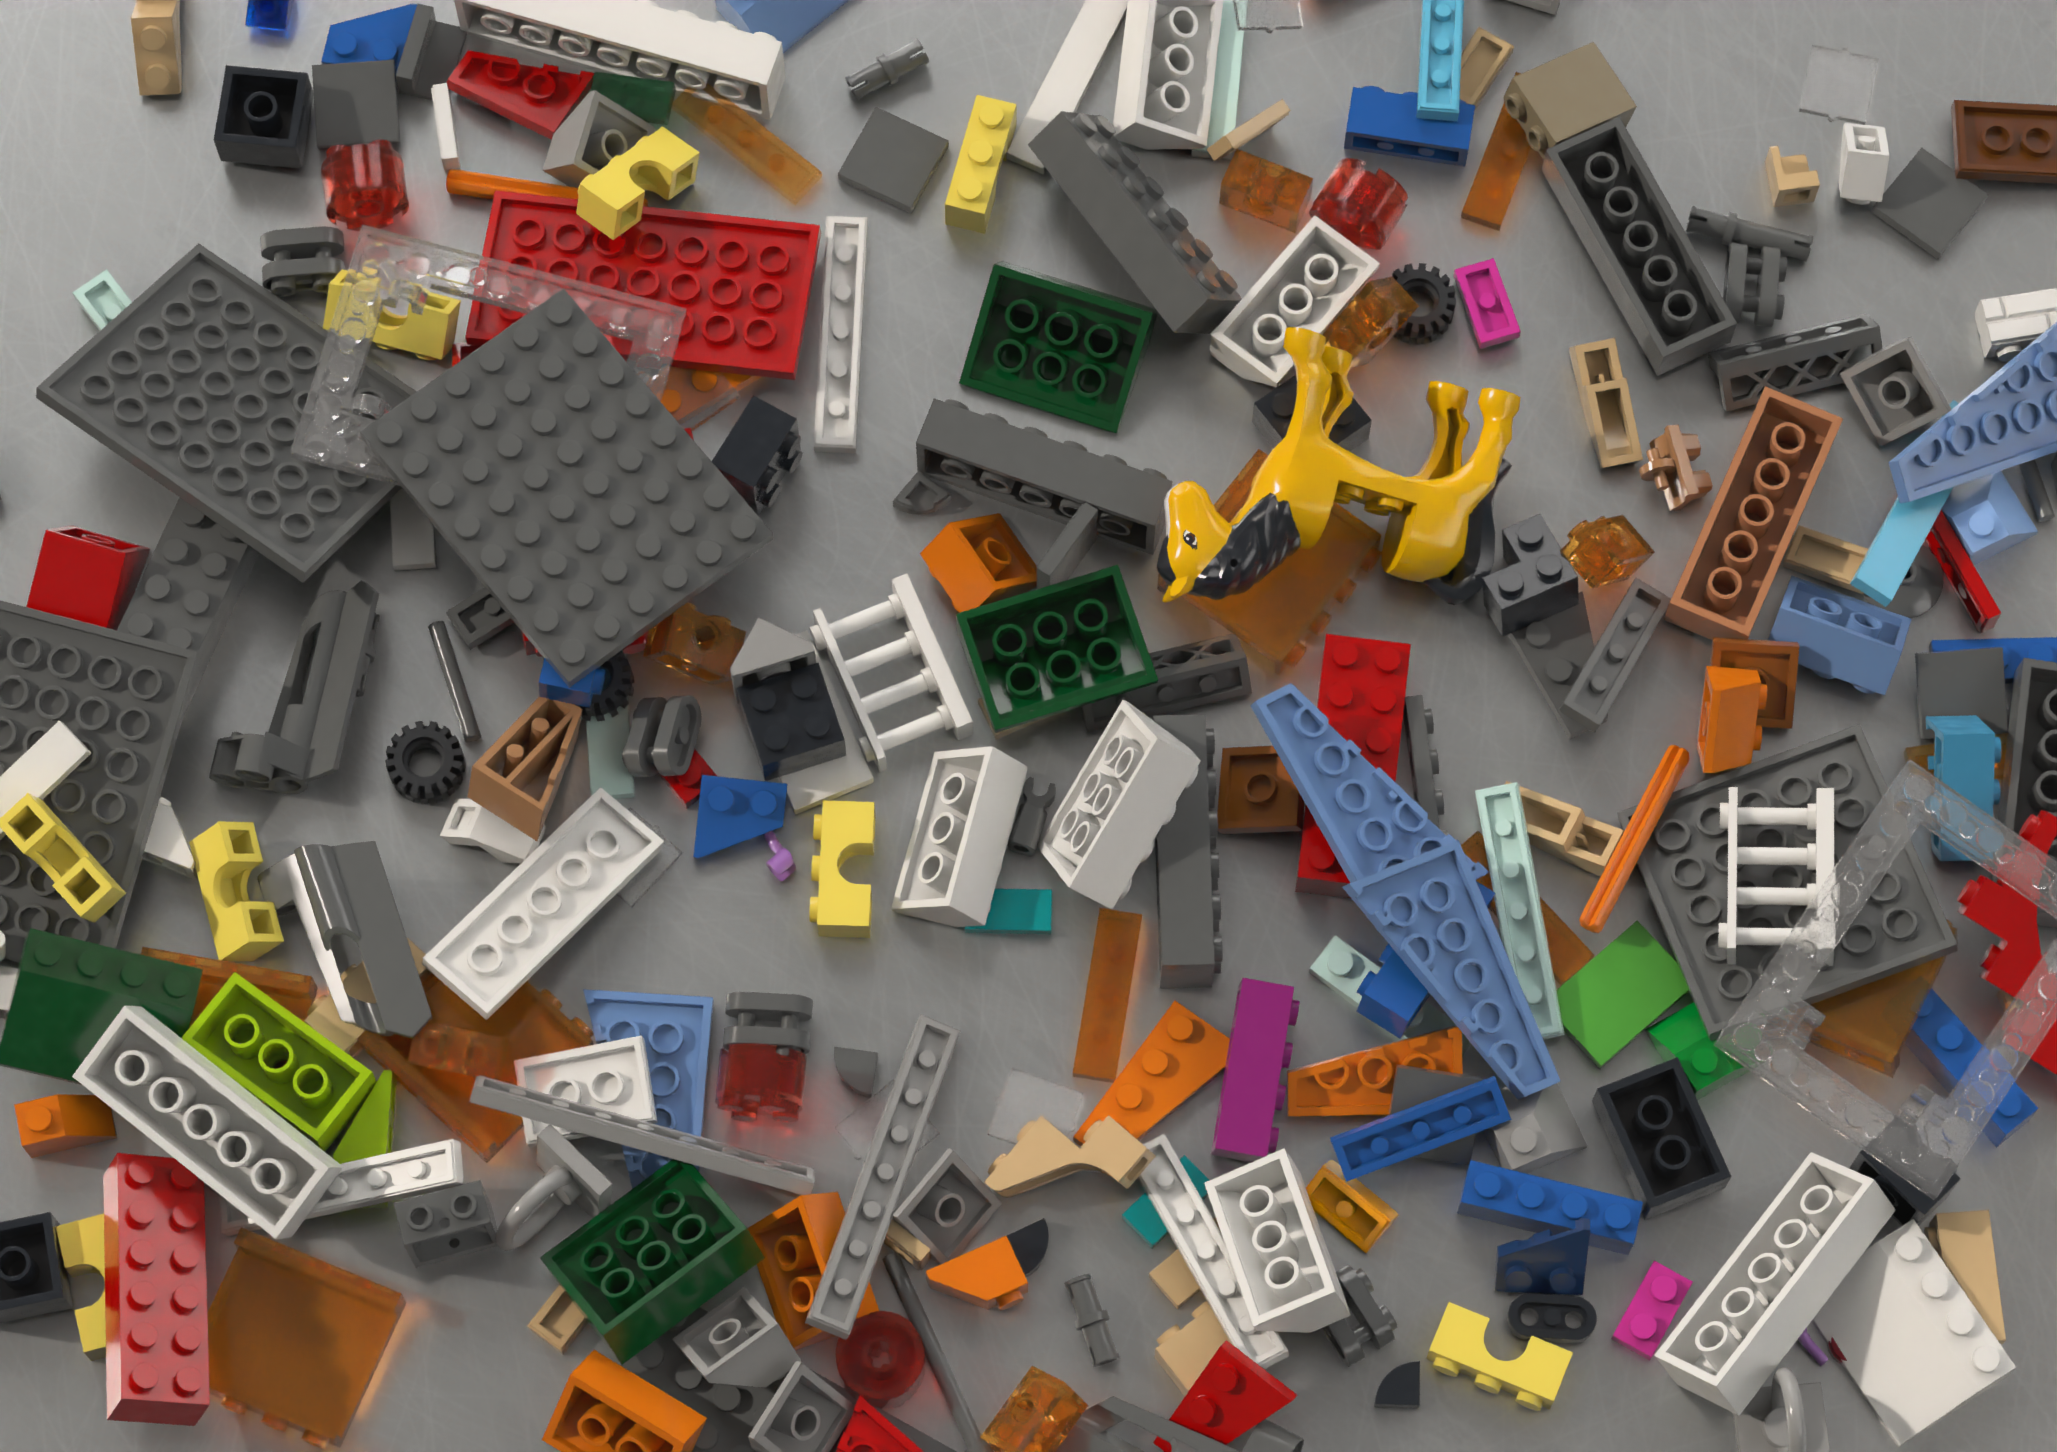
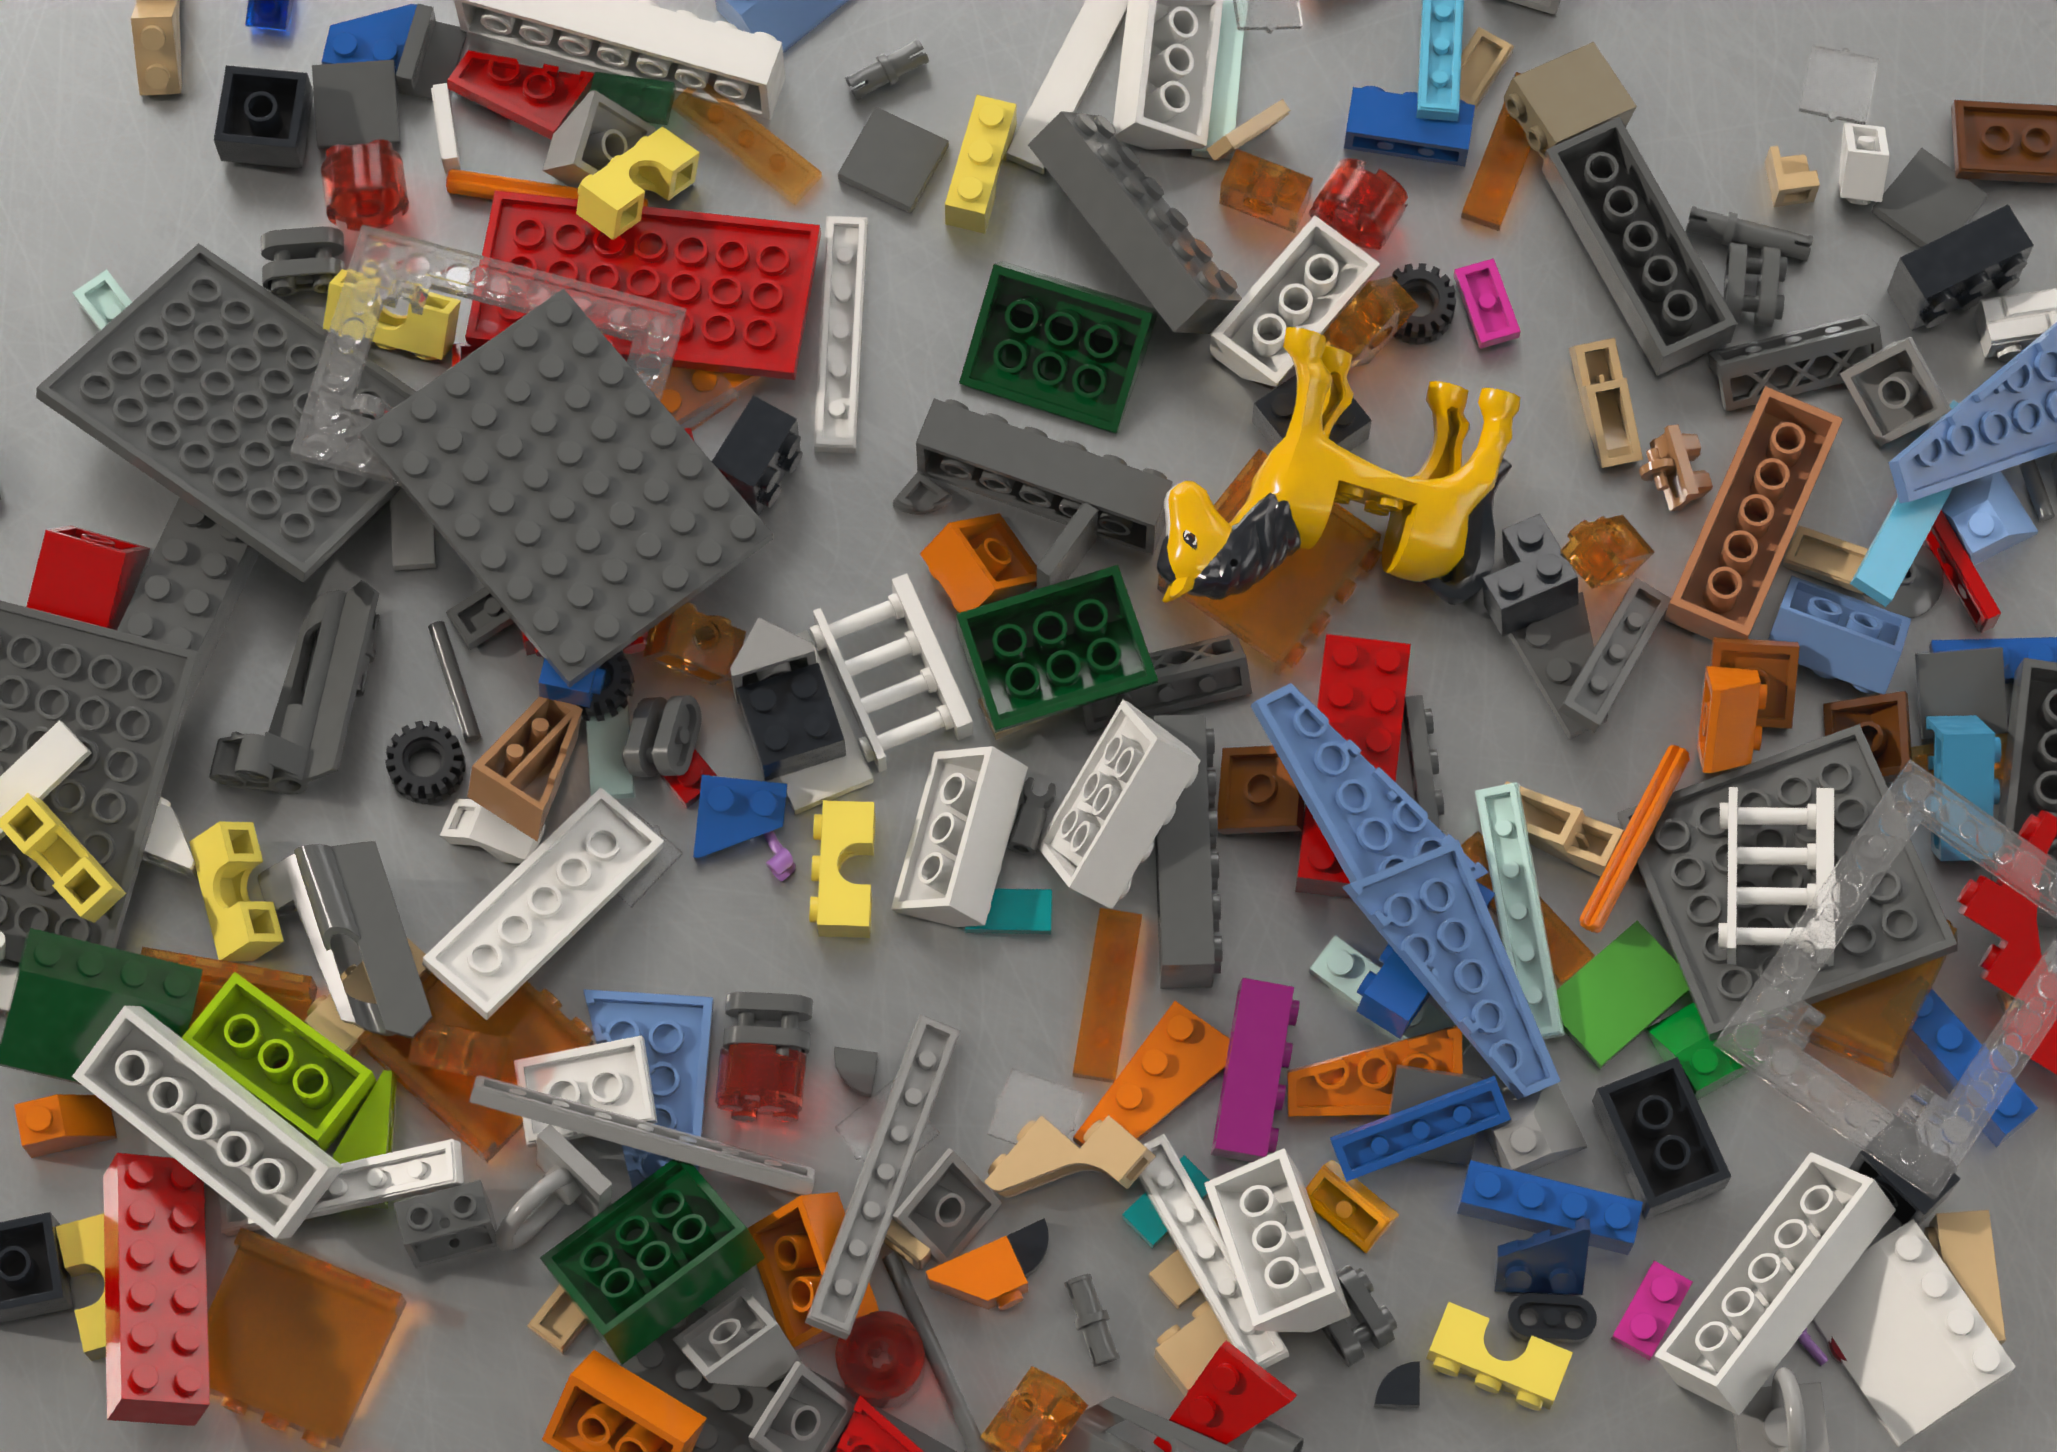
(1884, 724): none -> reddish brown slope
(1960, 268): none -> black brick

